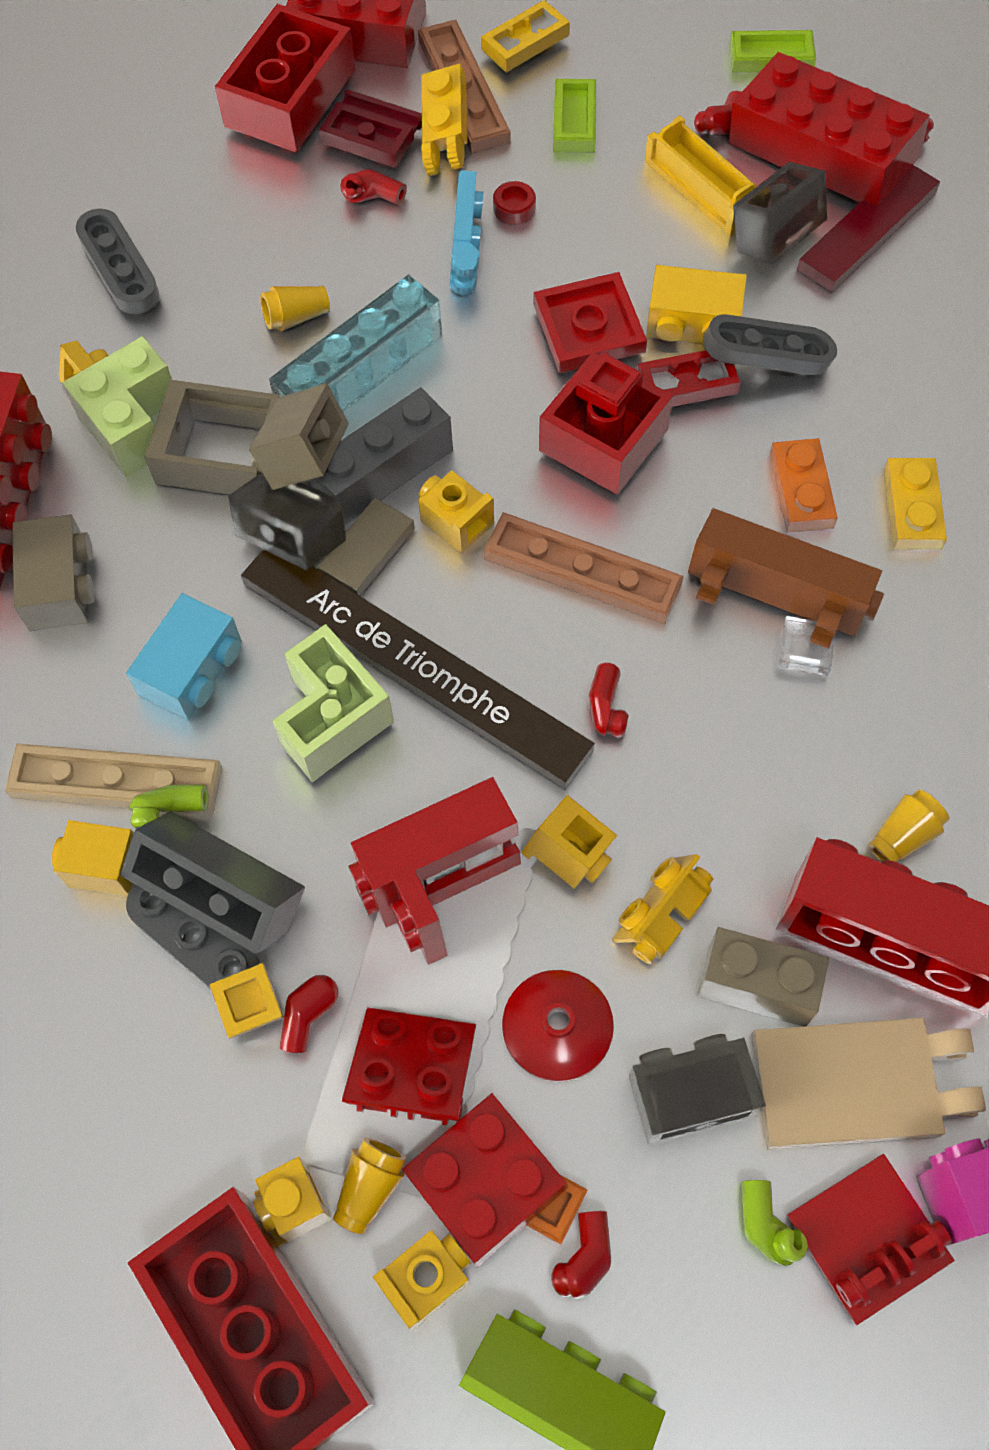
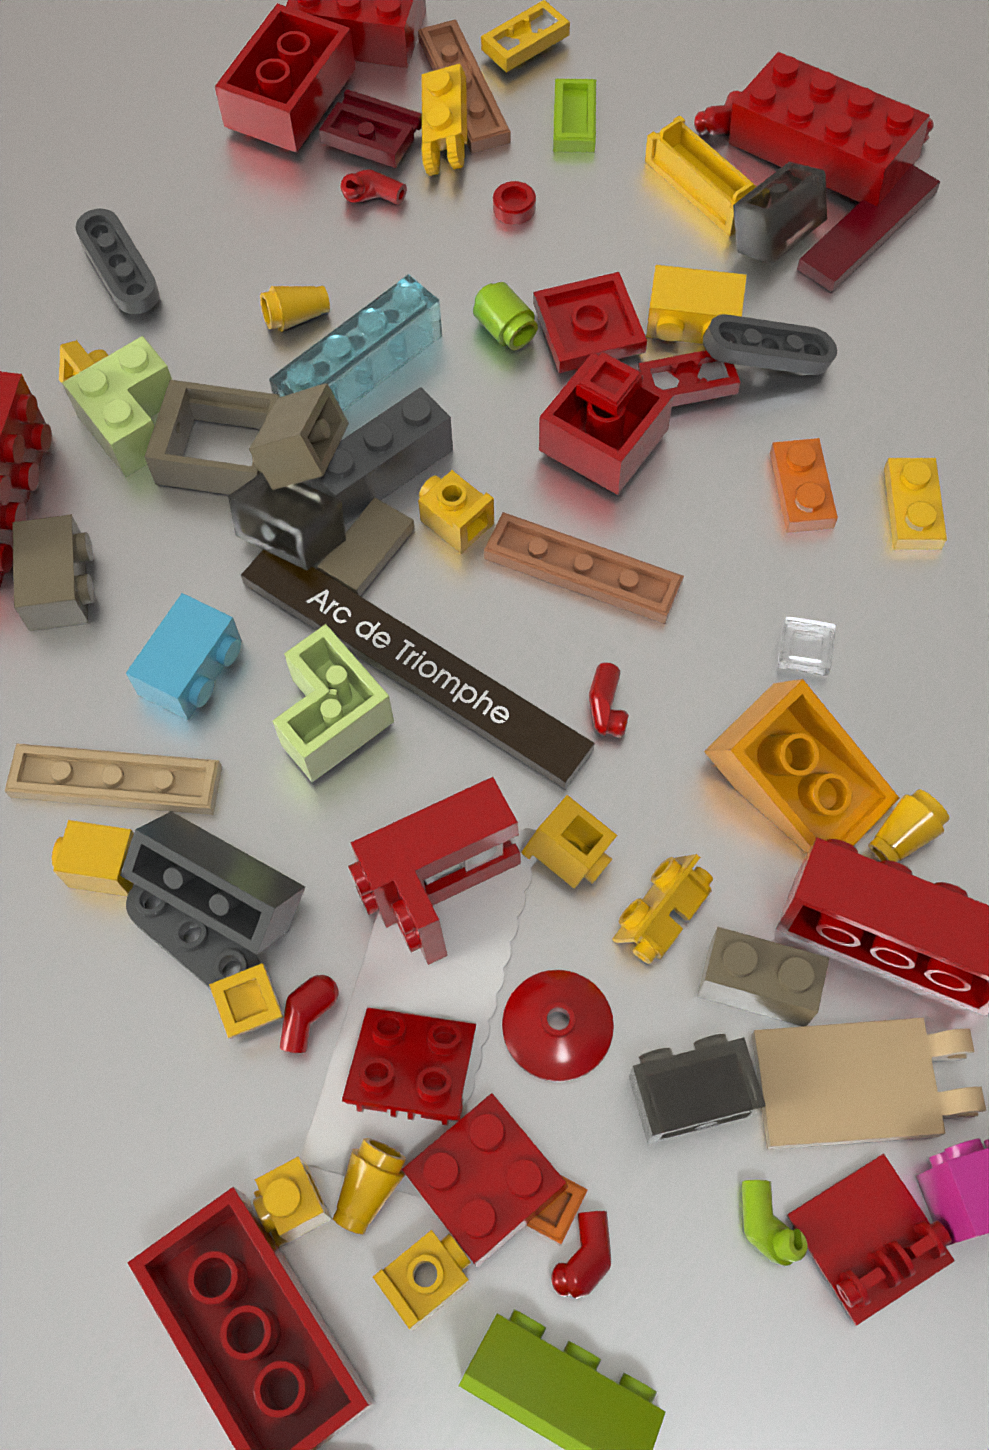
(168, 798): lime arm -> none
(466, 235): medium azure hinge -> none
(505, 315): none -> lime brick
(754, 49): lime tile -> none
(785, 575): dark orange brick -> none
(801, 768): none -> light orange slope

